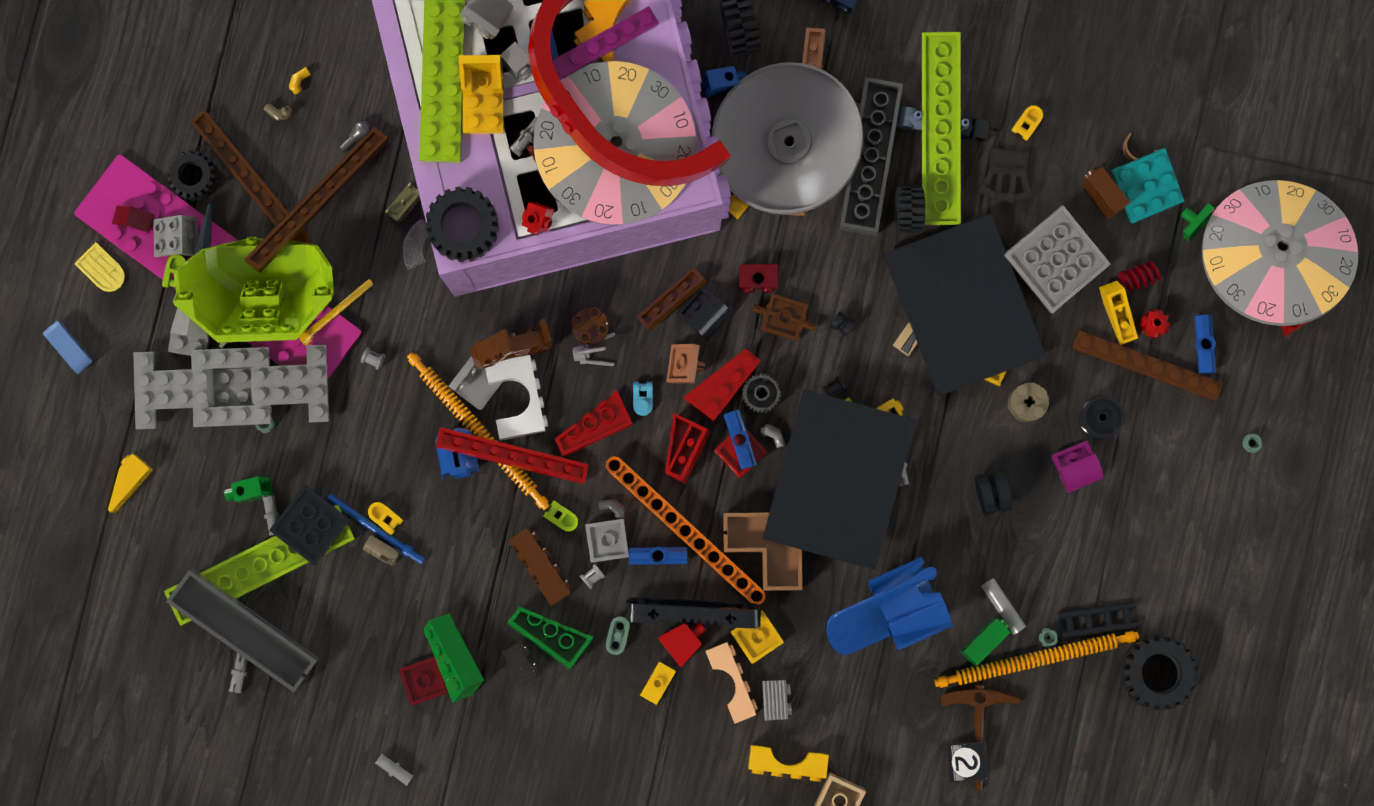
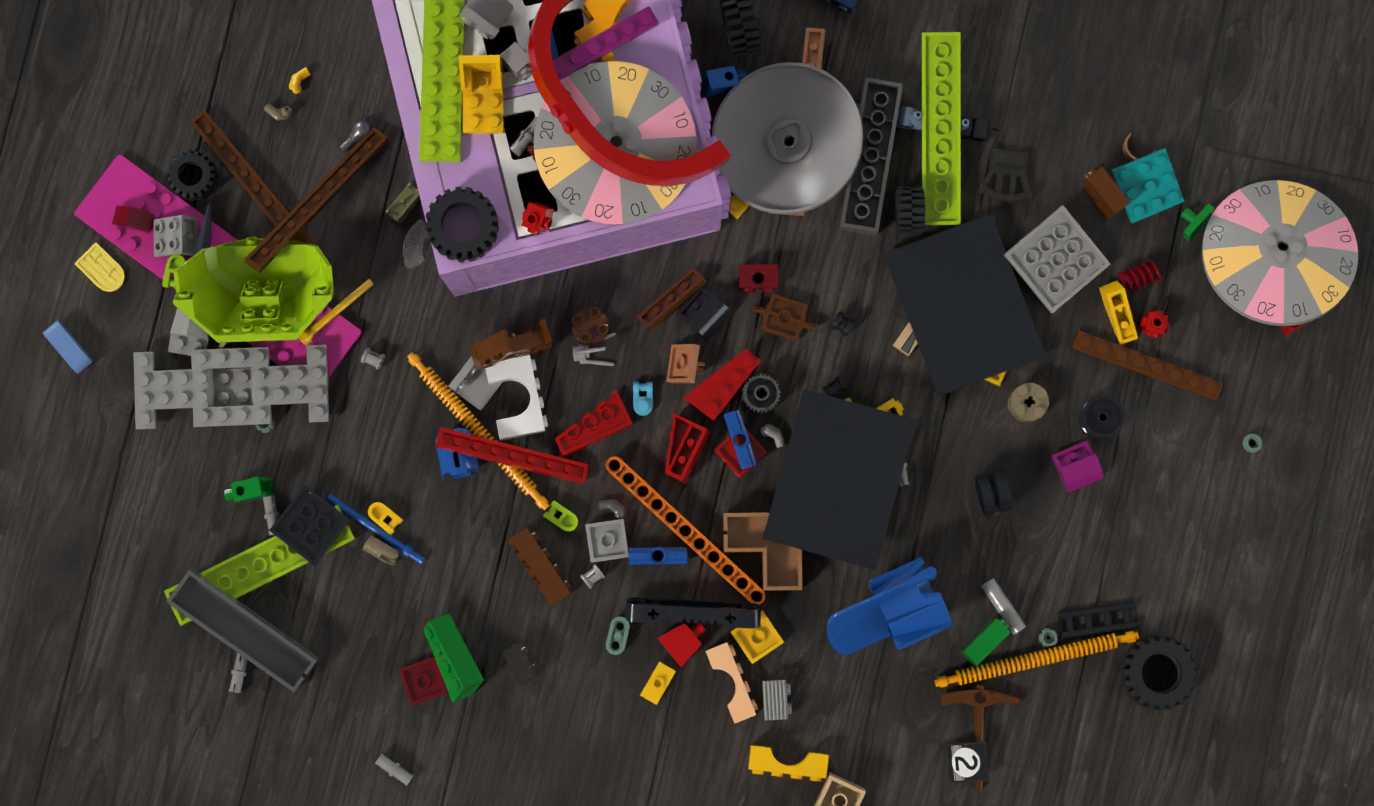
(129, 478): yellow slope -> none
(553, 638): green wedge -> none
(1032, 117): yellow plate -> none
(1204, 331): blue piece -> none

